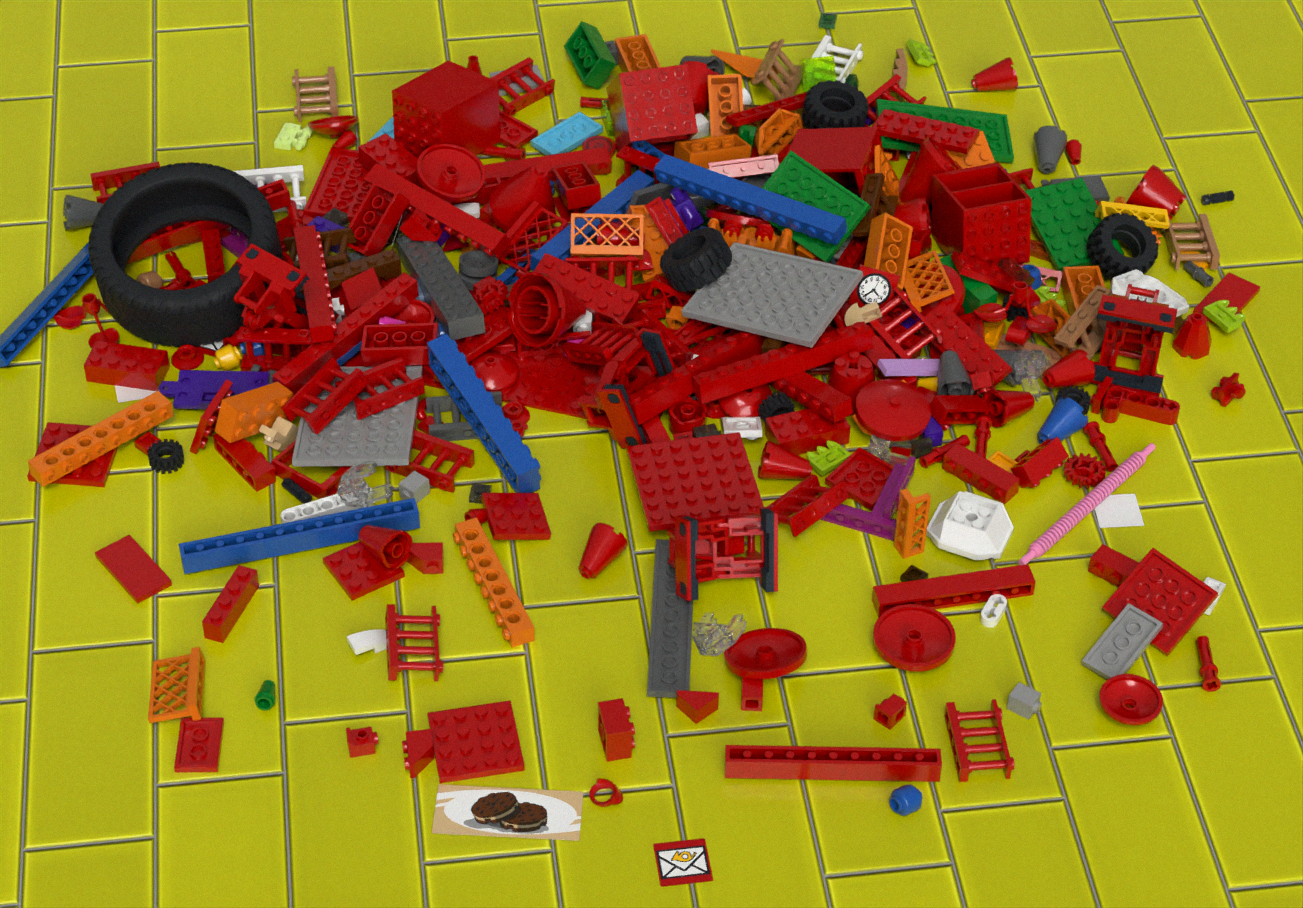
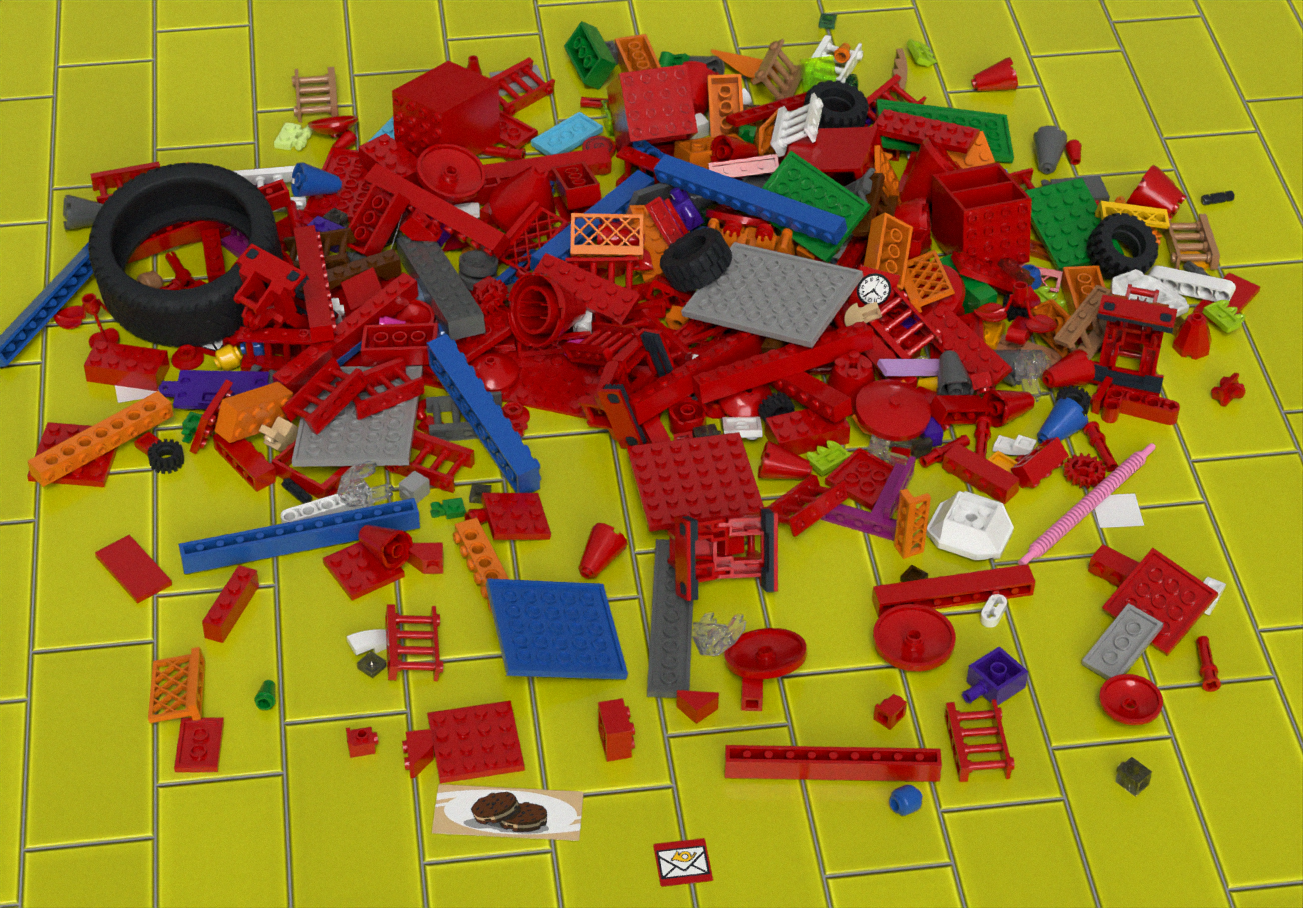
(190, 426): none -> green plate
(313, 181): none -> blue cone
(371, 664): none -> clear smoke plate
(450, 508): none -> green plate
(555, 629): none -> blue plate
(616, 797): red piece -> none
(668, 59): none -> green plate
(731, 148): none -> red cone
(785, 122): none -> white fence
(842, 54): none -> orange cone
(862, 185): none -> dark grey piece
(995, 677): none -> dark purple brick
(1020, 446): none -> white slope
(1024, 701): light grey brick -> none
(1133, 776): none -> clear smoke brick
(1194, 284): none -> white beam

